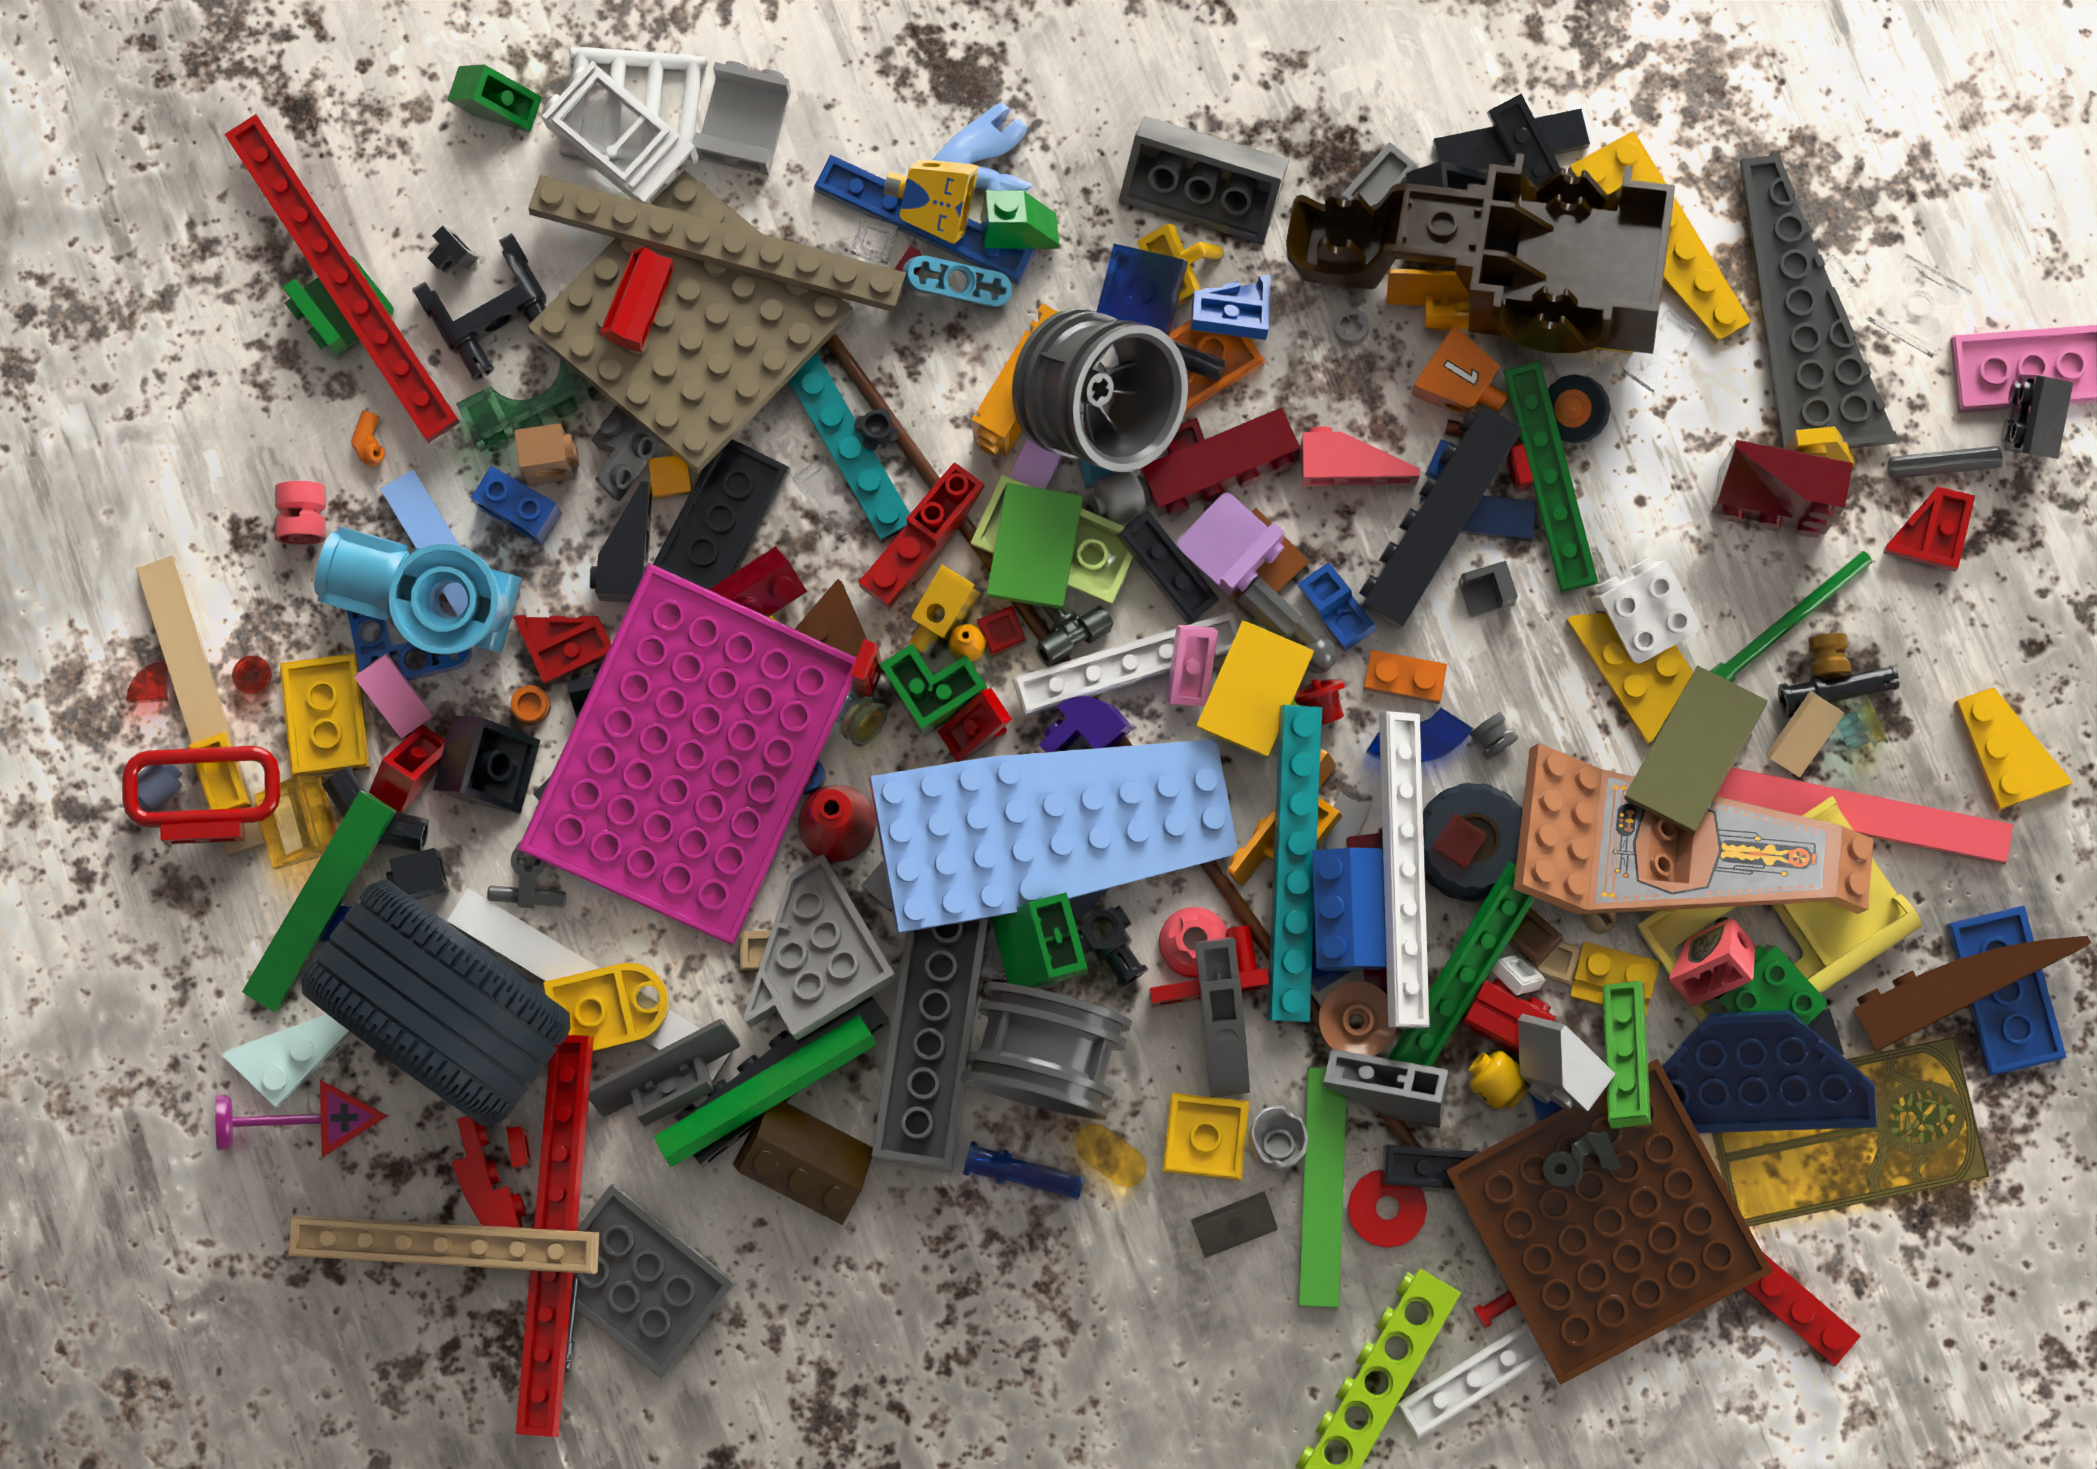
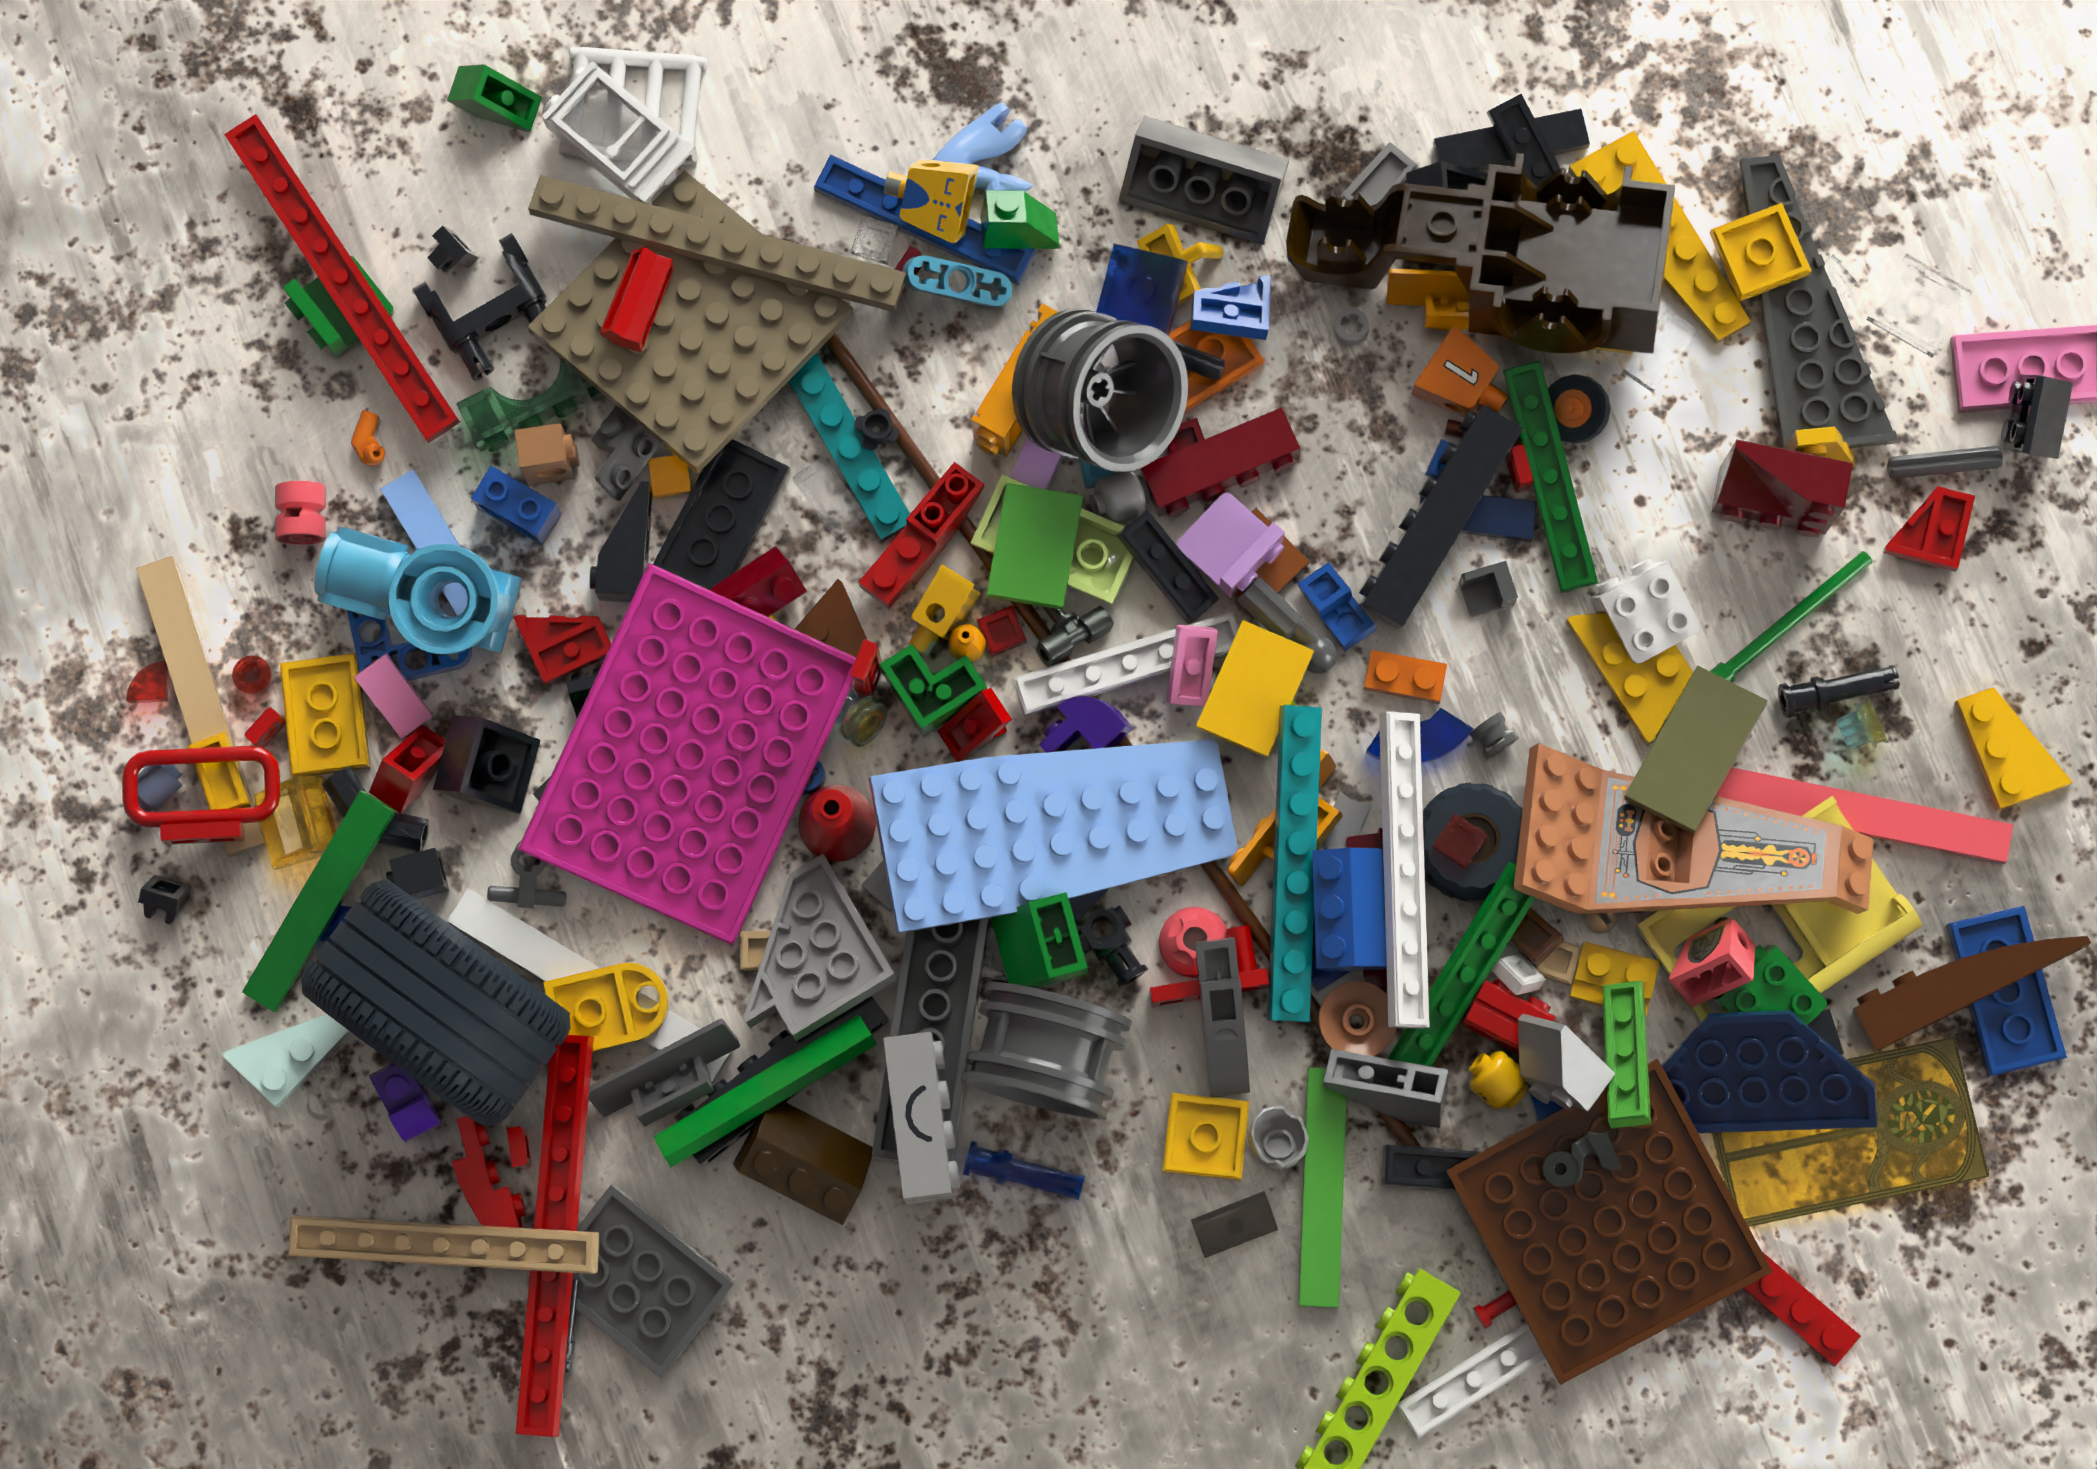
(164, 895): none -> black tile
(265, 728): none -> red tile
(340, 1119): magenta piece -> none
(405, 1101): none -> dark purple brick
(530, 705): orange tile -> none
(743, 117): light grey panel -> none
(919, 1117): none -> light grey brick
(1110, 1155): clear yellow tile -> none
(1324, 695): red piece -> none
(1343, 460): coral slope -> none
(1371, 1226): red tile -> none
(1760, 252): none -> yellow tile
(1805, 734): tan tile -> none
(1829, 655): pearl gold wheel -> none

